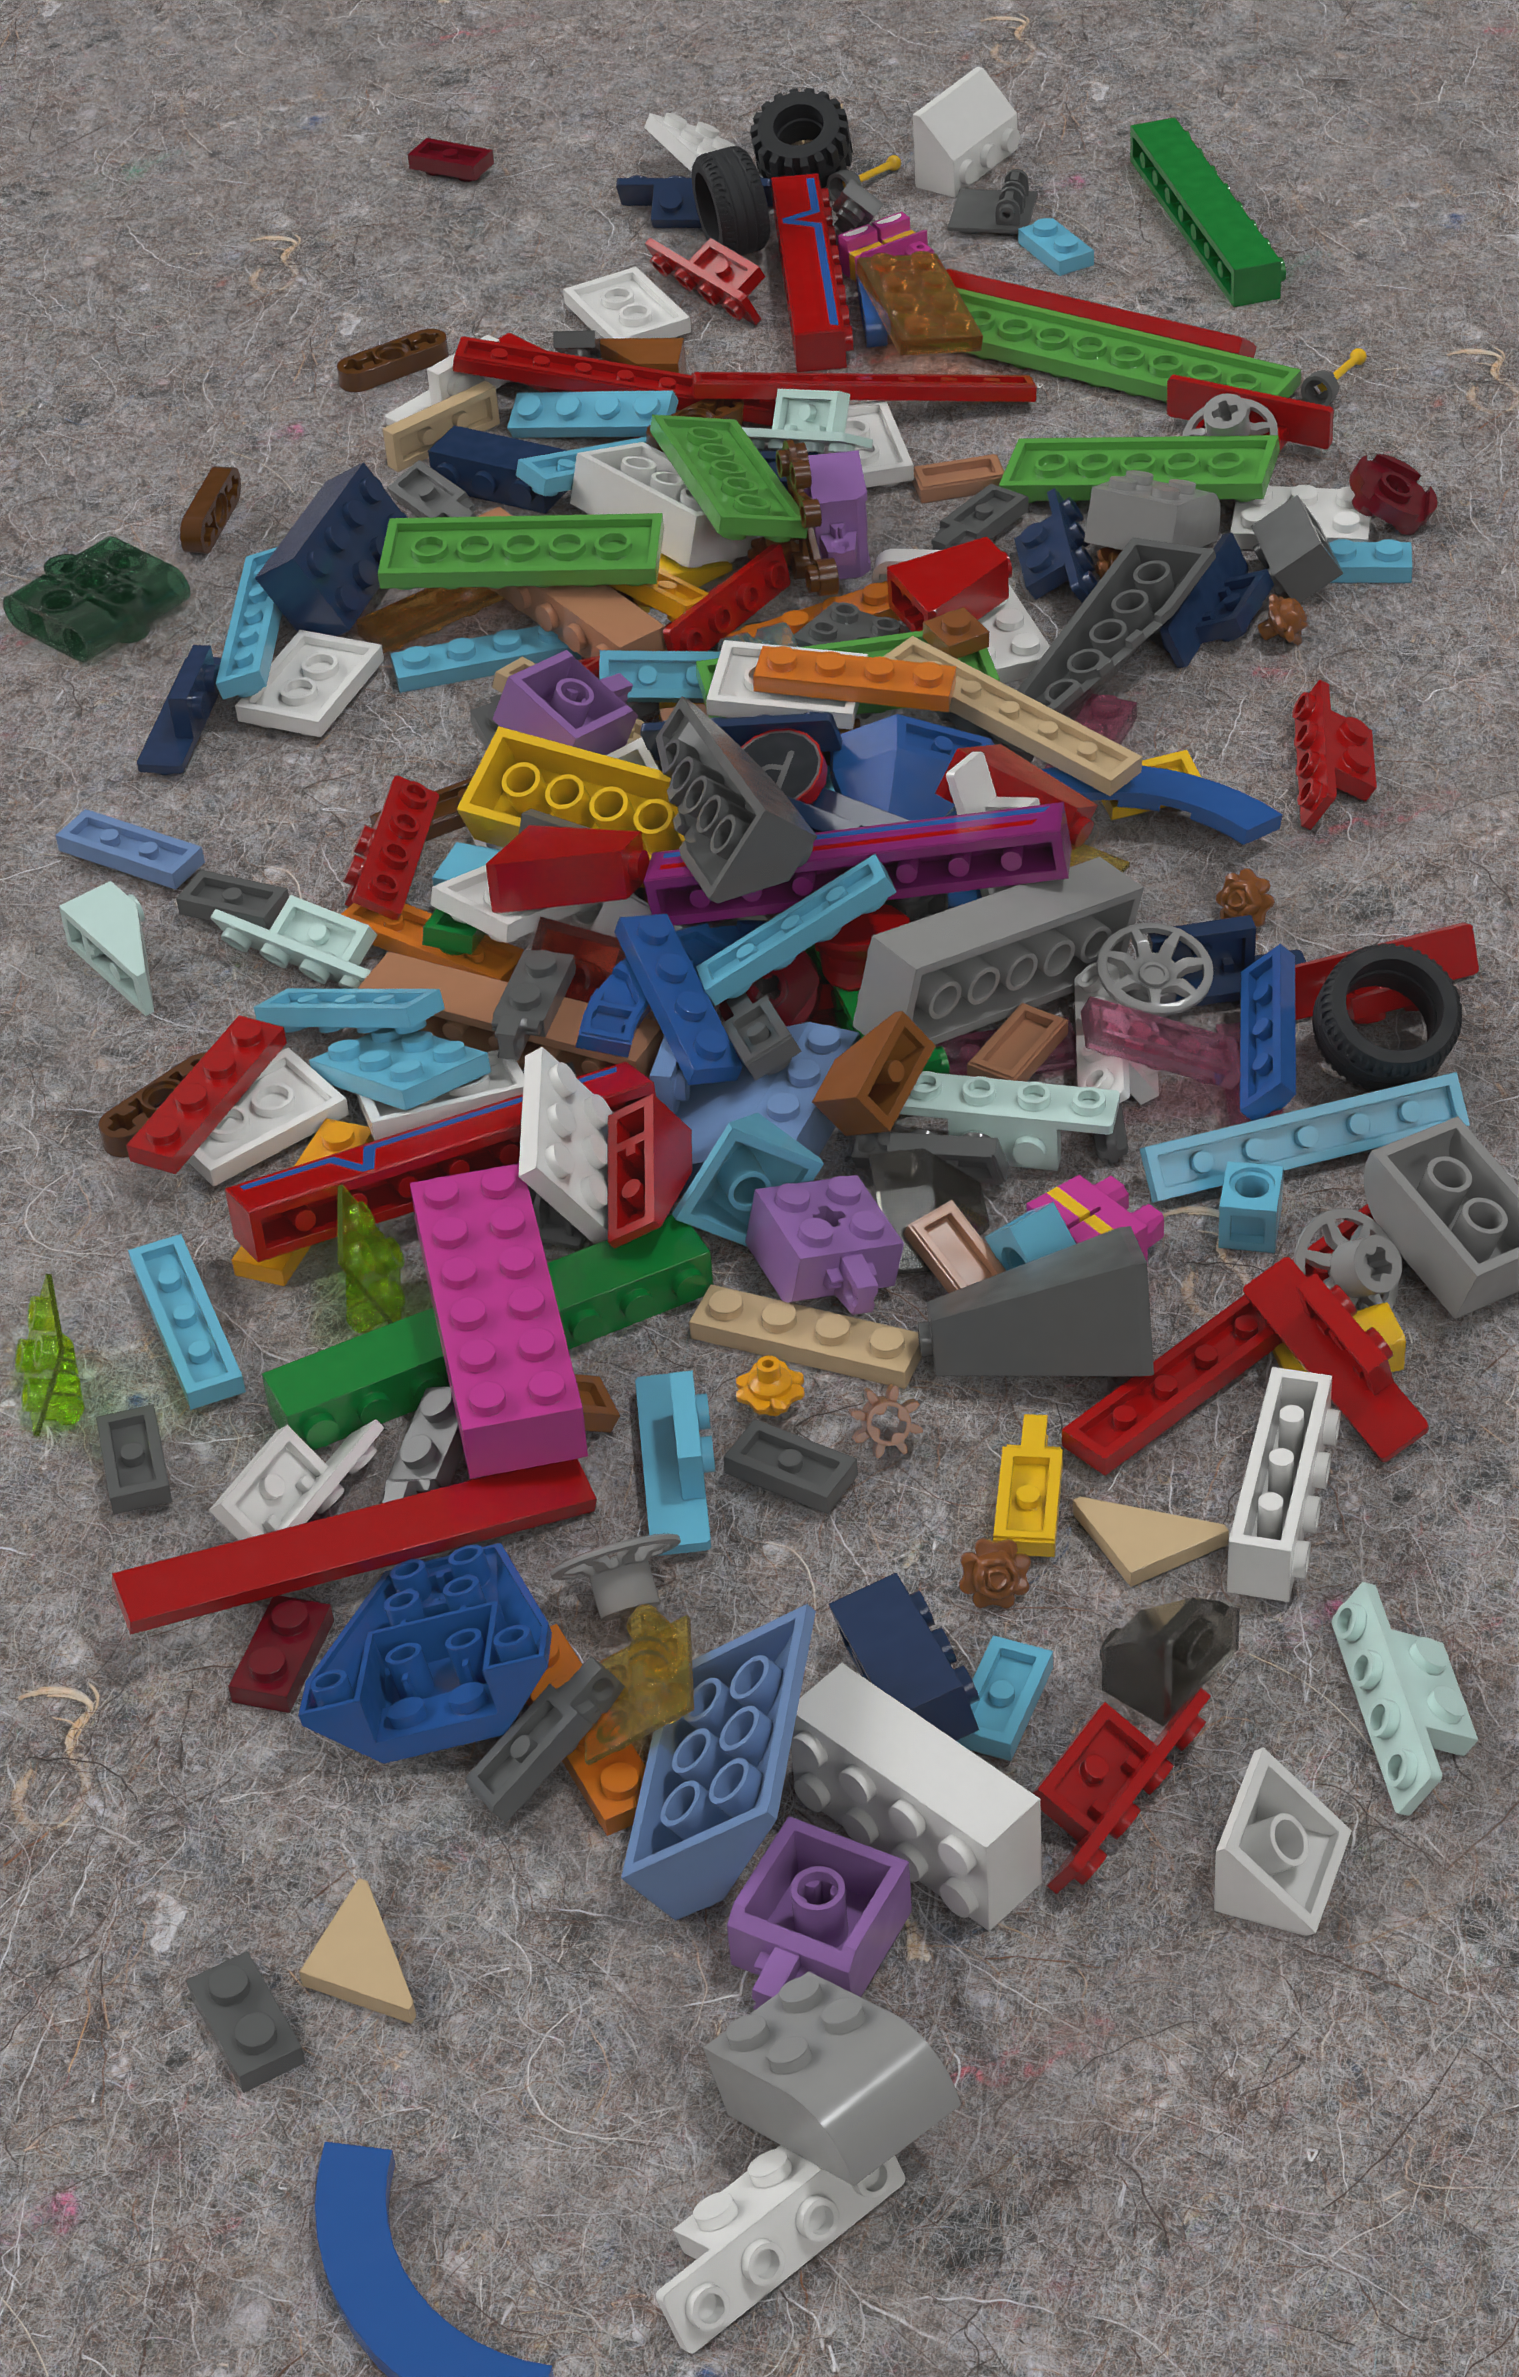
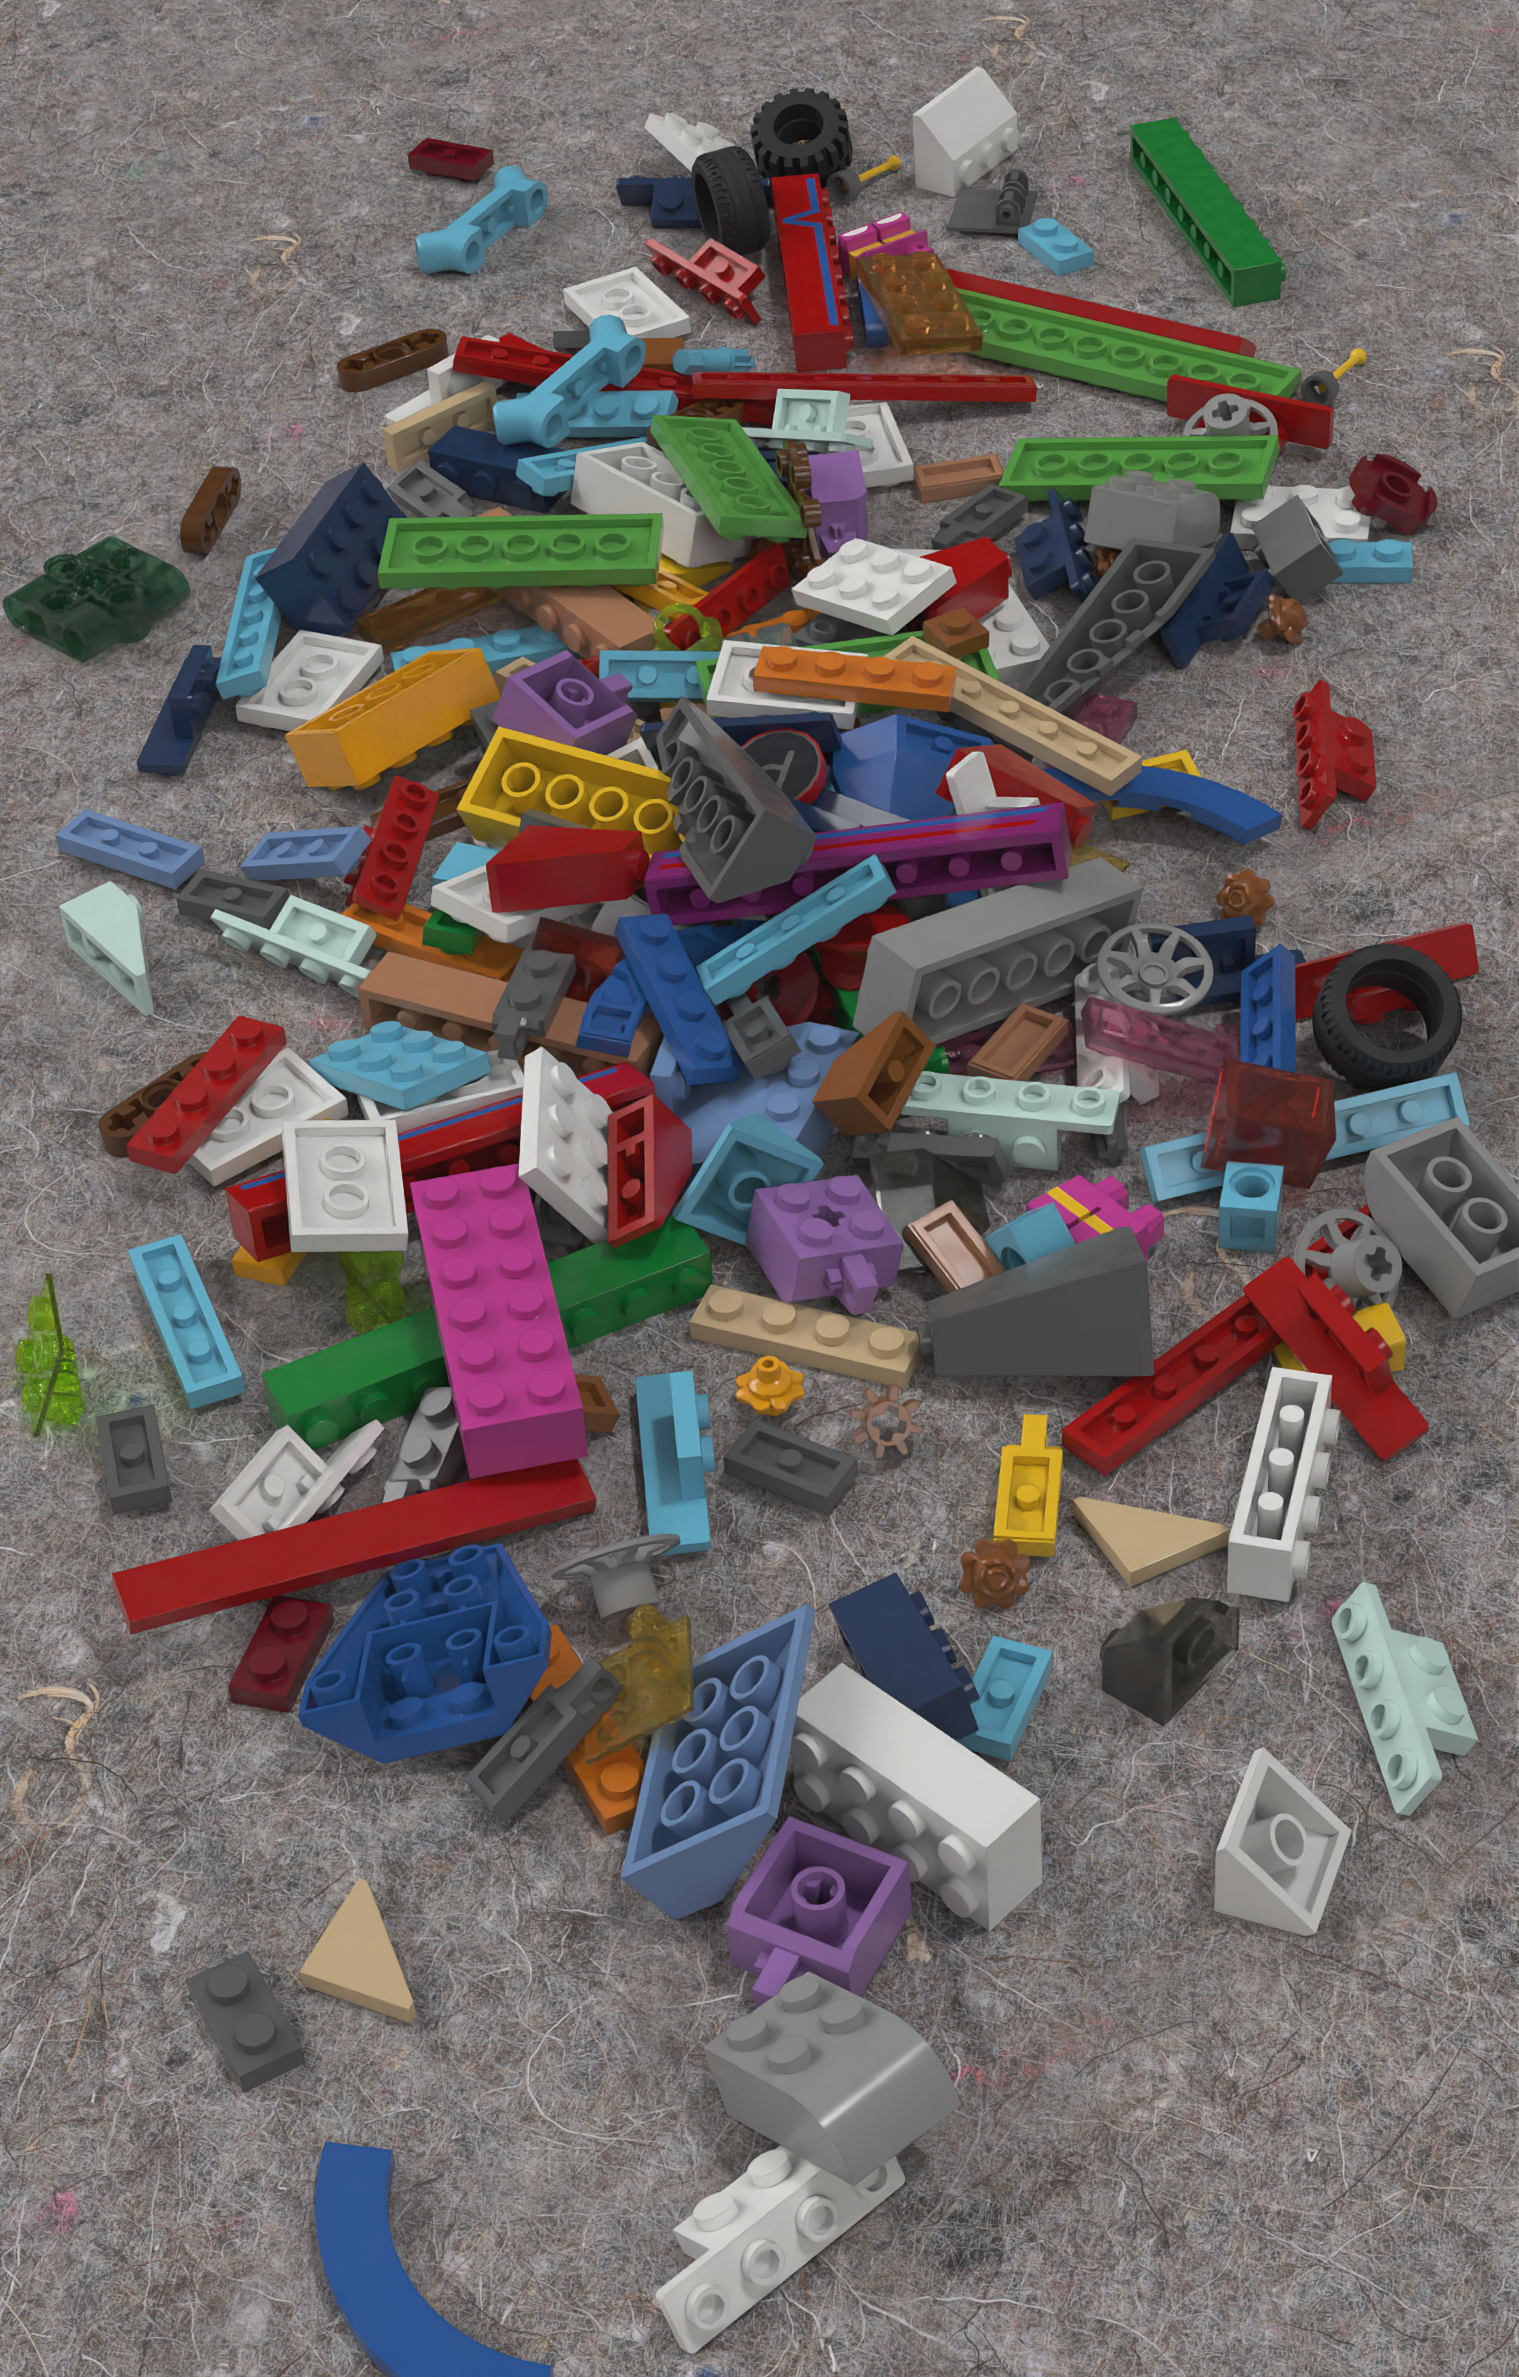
(306, 854): none -> medium blue plate
(344, 1186): none -> white plate
(351, 1008): medium azure plate -> none
(393, 719): none -> light orange brick
(463, 242): none -> medium azure plate
(545, 412): none -> medium azure plate
(709, 629): none -> clear neon green piece
(712, 360): none -> medium azure piece
(855, 207): dark grey hinge -> none
(873, 586): none -> white plate
(1100, 1777): red bracket -> none
(1271, 1120): none -> clear red slope

